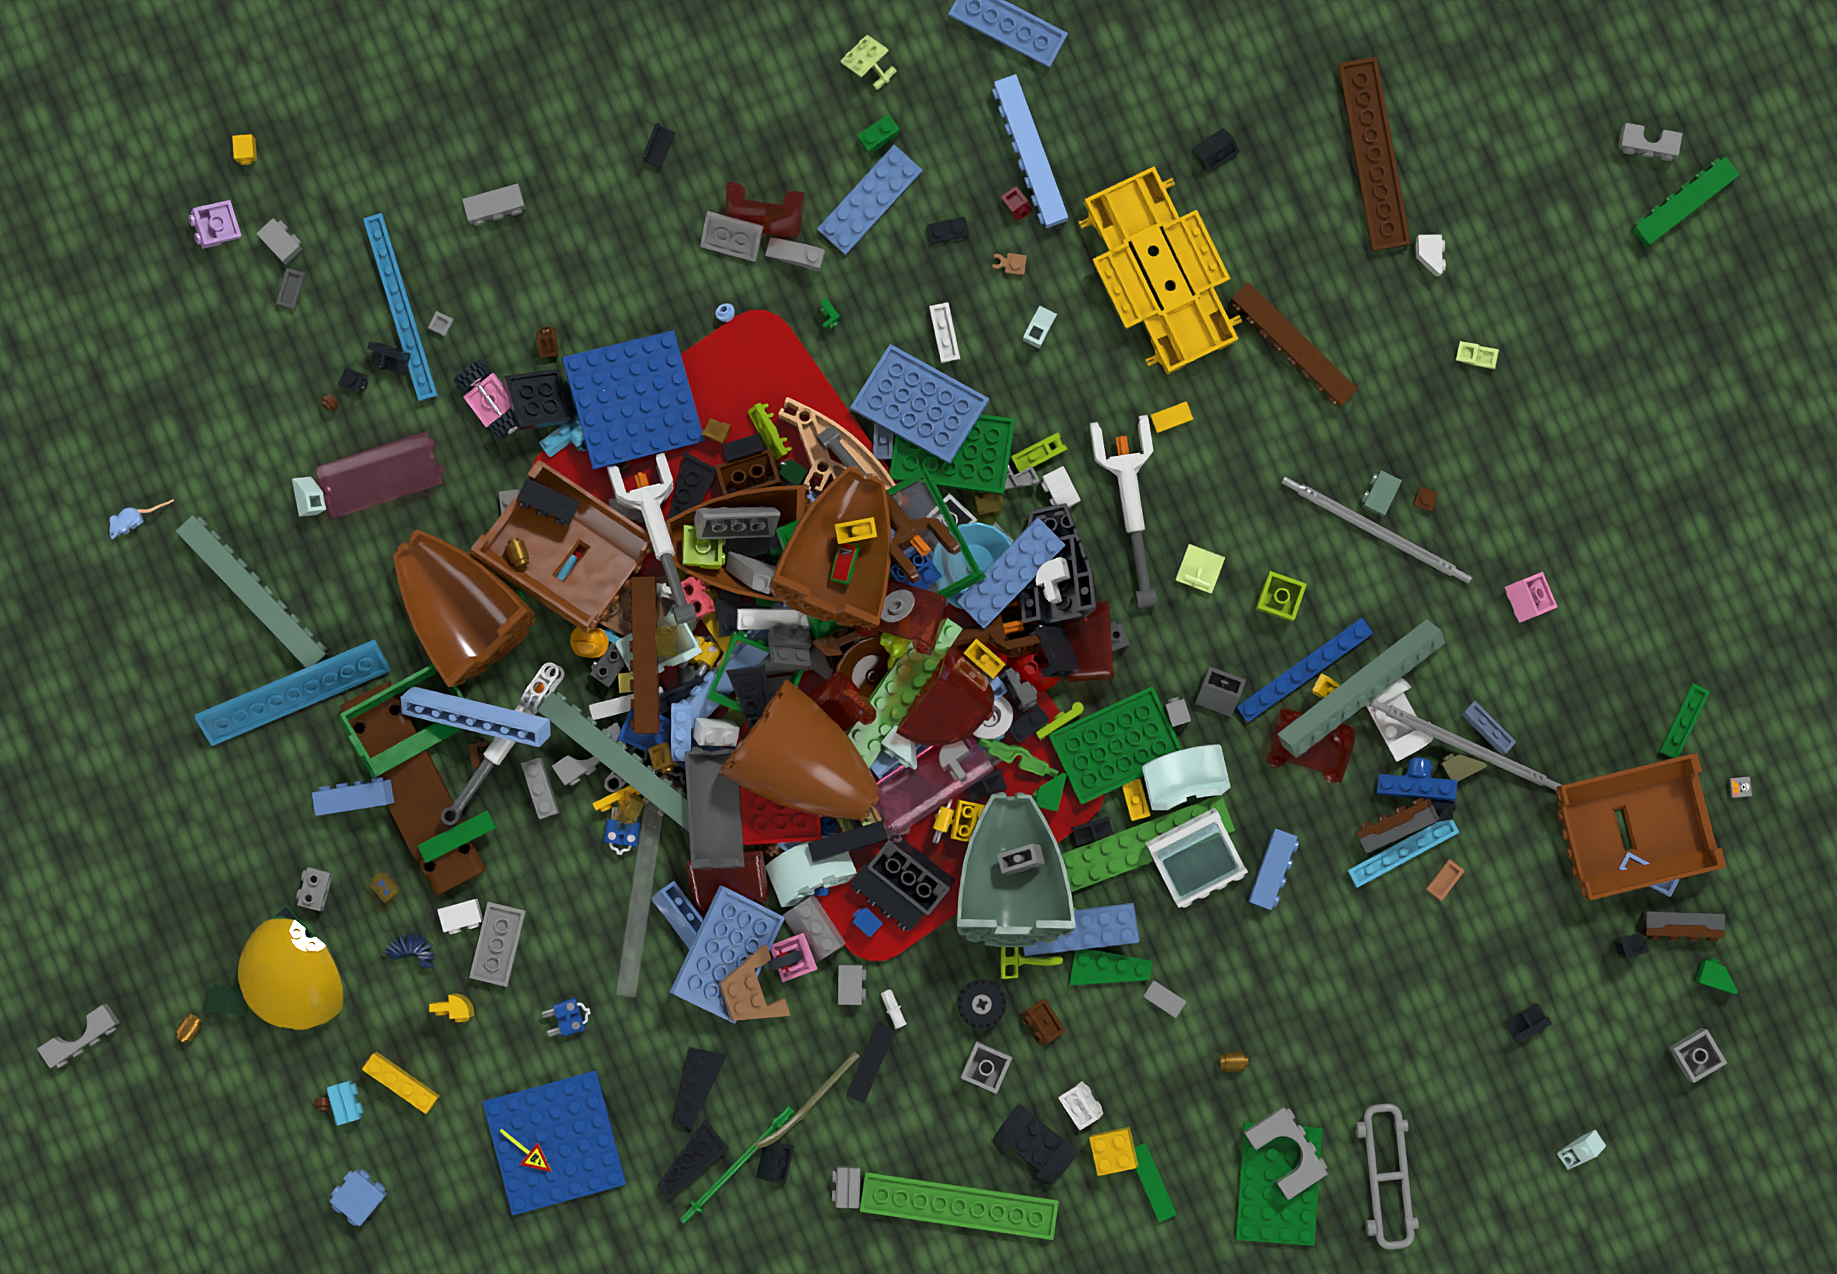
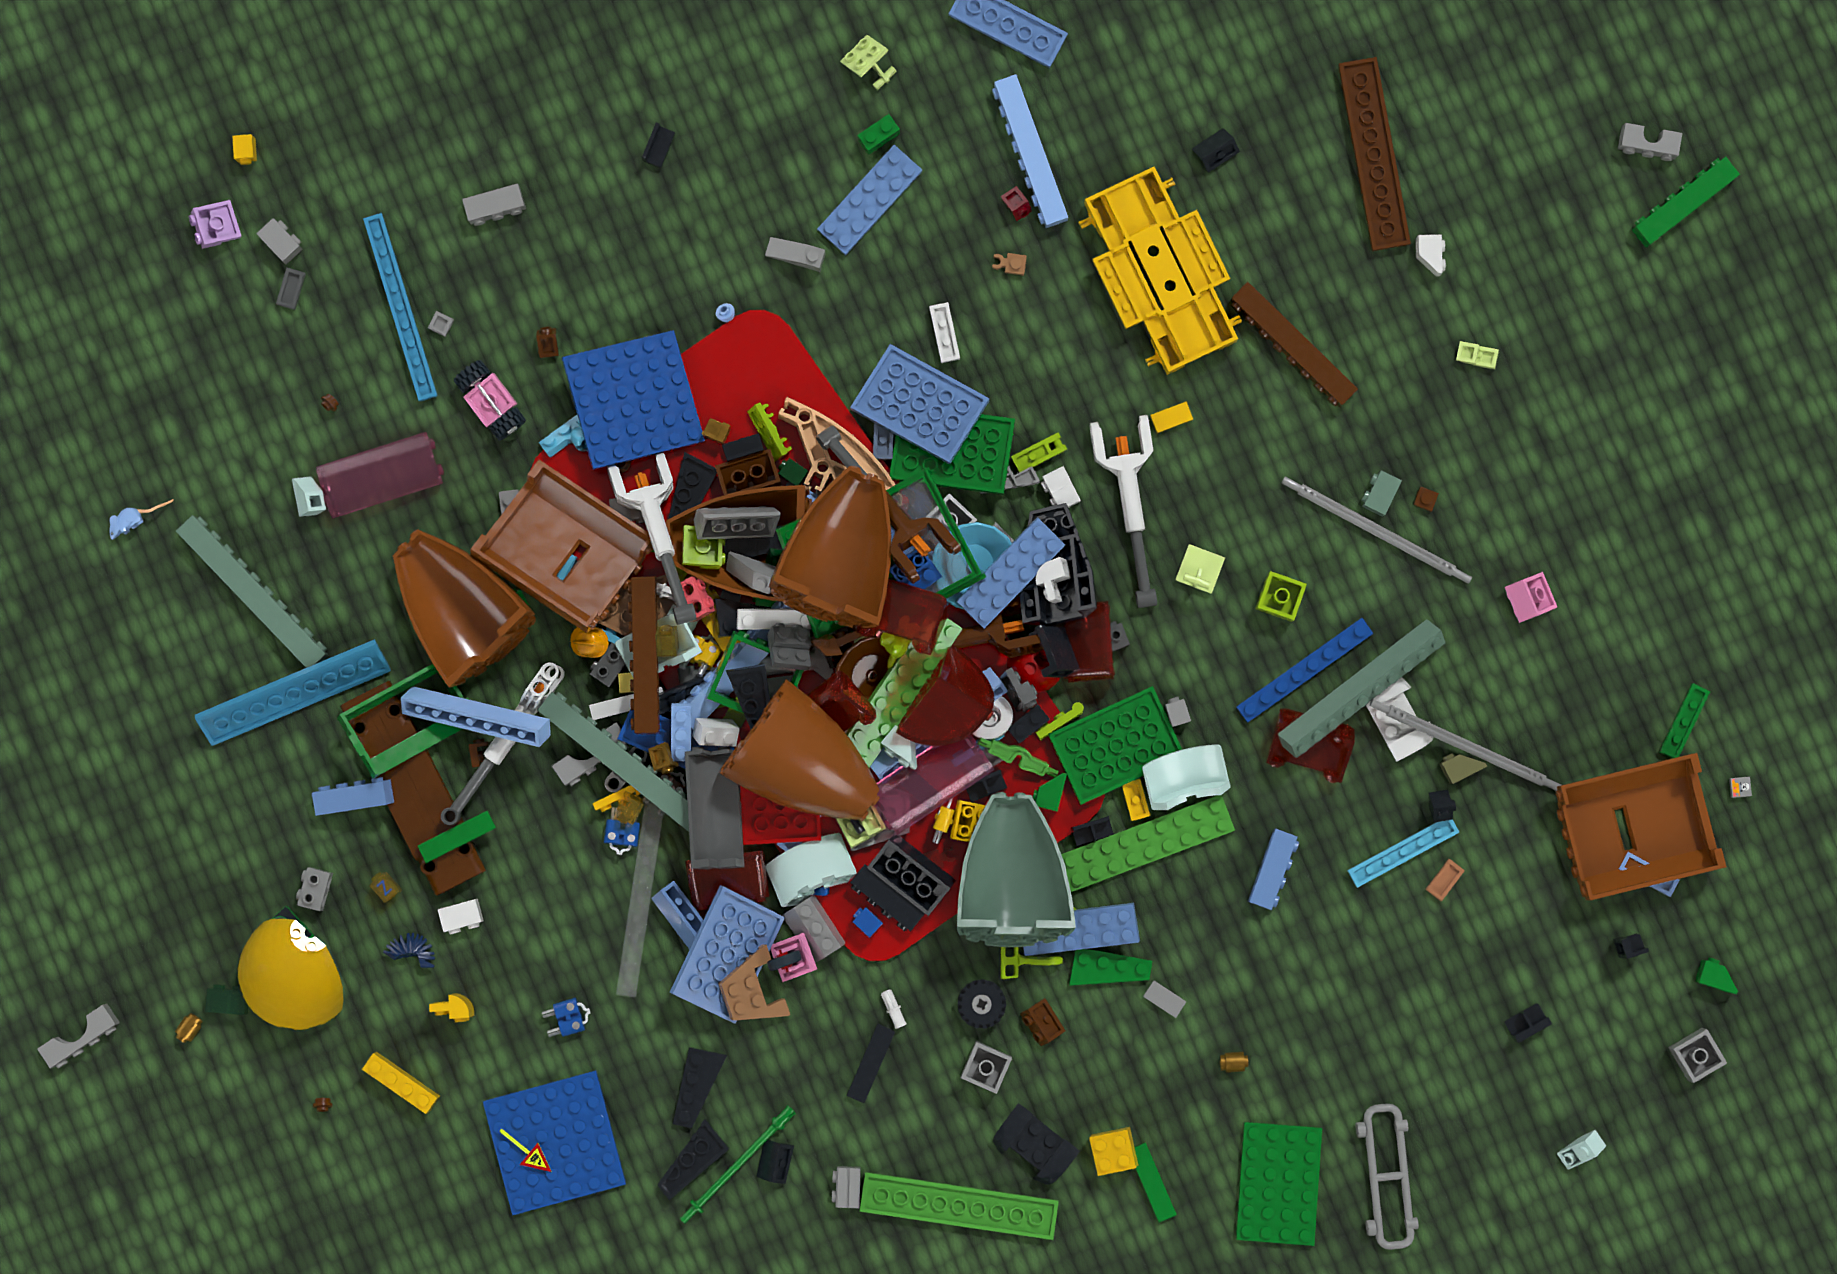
(344, 1102): medium azure brick -> none
(353, 380): black bracket -> none
(357, 1196): medium blue brick -> none
(389, 357): black panel -> none
(497, 944): light grey plate -> none
(517, 552): pearl gold brick -> none
(538, 399): black plate -> none
(540, 788): light grey brick -> none
(547, 502): black brick -> none
(731, 236): light grey plate -> none
(771, 849): reddish brown plate -> none
(776, 218): clear red windscreen -> none
(801, 1114): olive piece -> none
(828, 311): green bracket -> none
(828, 826): blue plate -> none
(844, 563): slope -> none
(847, 841): black tile -> none
(850, 985): light grey brick -> none
(855, 530): yellow slope -> none
(897, 606): light grey dish -> none
(948, 230): black plate -> none
(951, 756): light grey brick -> none
(984, 658): yellow slope -> none
(989, 504): clear yellow brick -> none
(1021, 859): light grey brick -> none
(1039, 327): light aqua slope -> none
(1081, 1105): white bracket -> none
(1196, 858): clear light blue panel -> none
(1220, 691): dark grey slope -> none
(1309, 1167): light grey arch -> none
(1324, 686): yellow slope -> none
(1397, 825): piece -> none
(1417, 783): blue plate -> none
(1488, 728): sand blue plate -> none
(1683, 924): piece -> none

